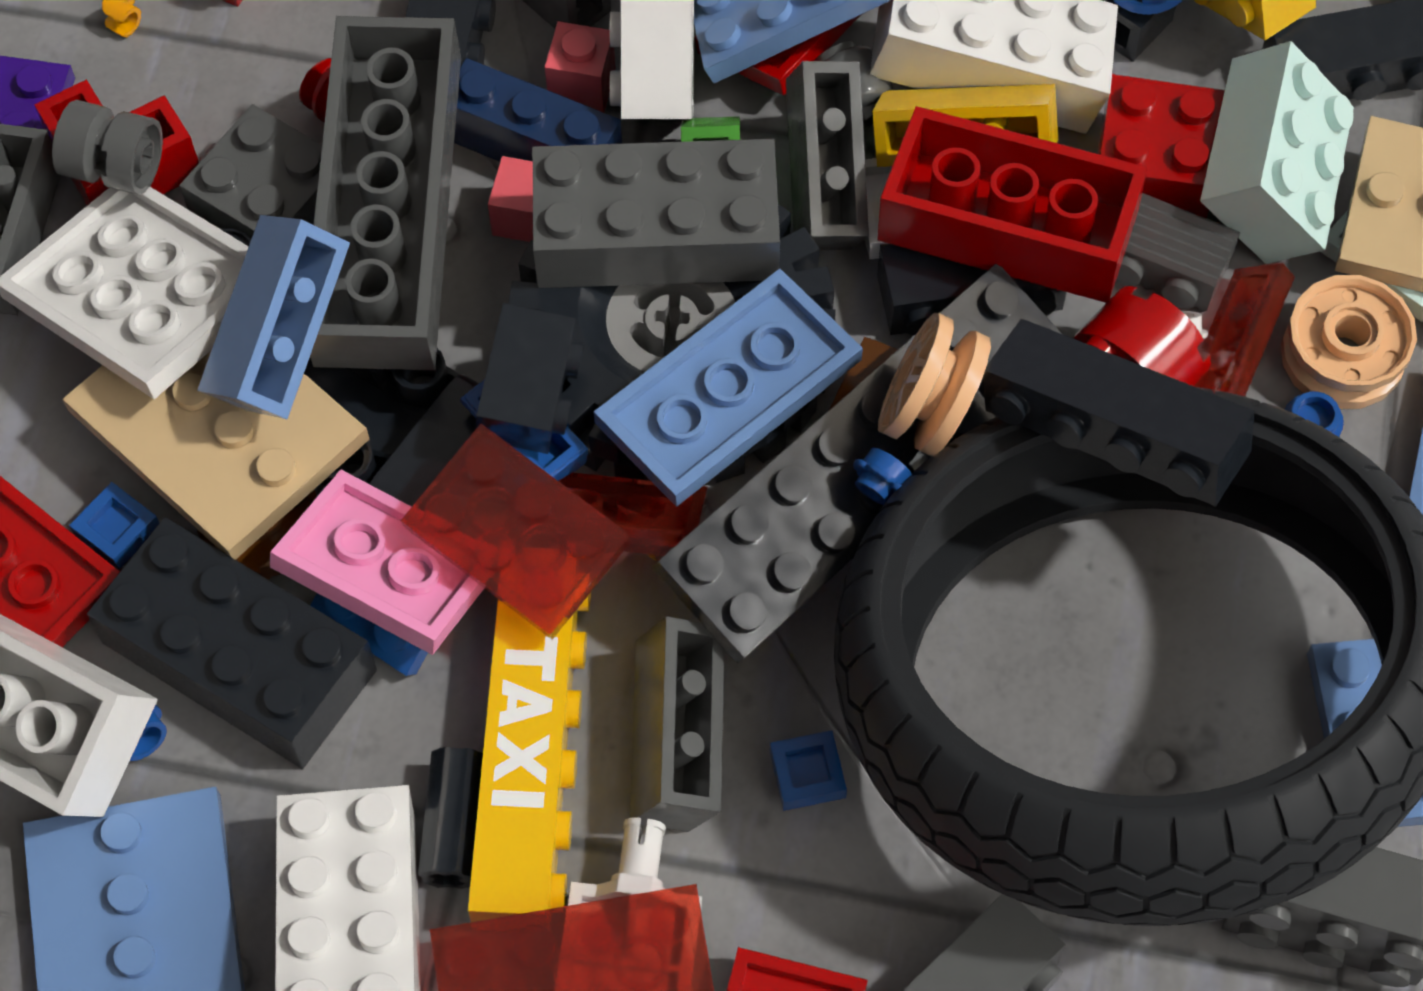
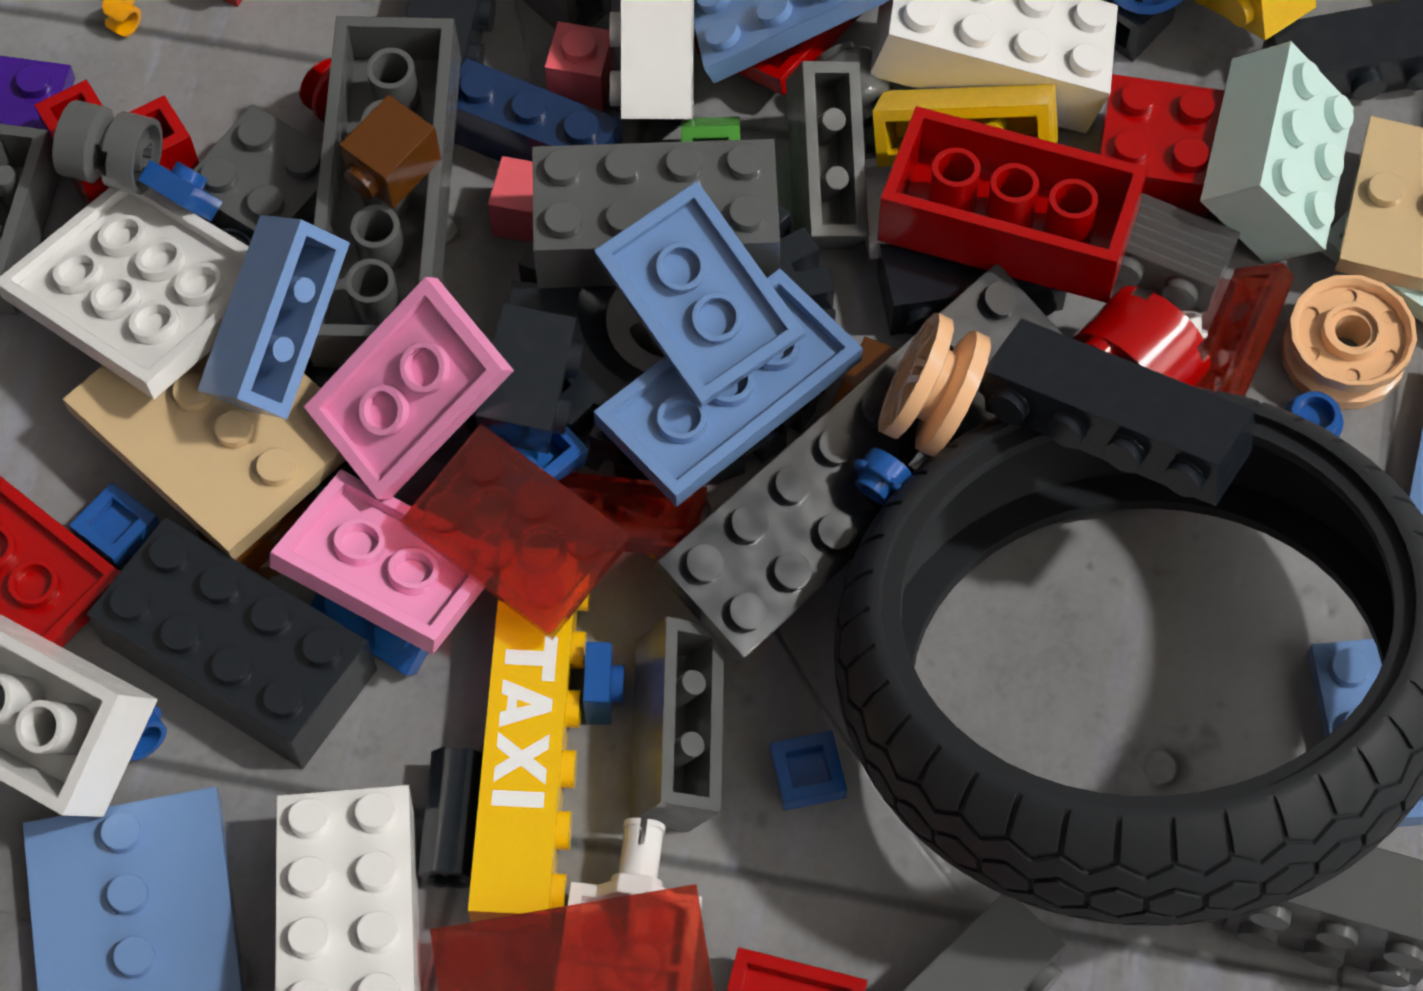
(182, 187): none -> blue plate
(389, 152): none -> reddish brown brick
(408, 388): none -> bright pink plate
(602, 683): none -> blue plate
(699, 293): none -> medium blue plate

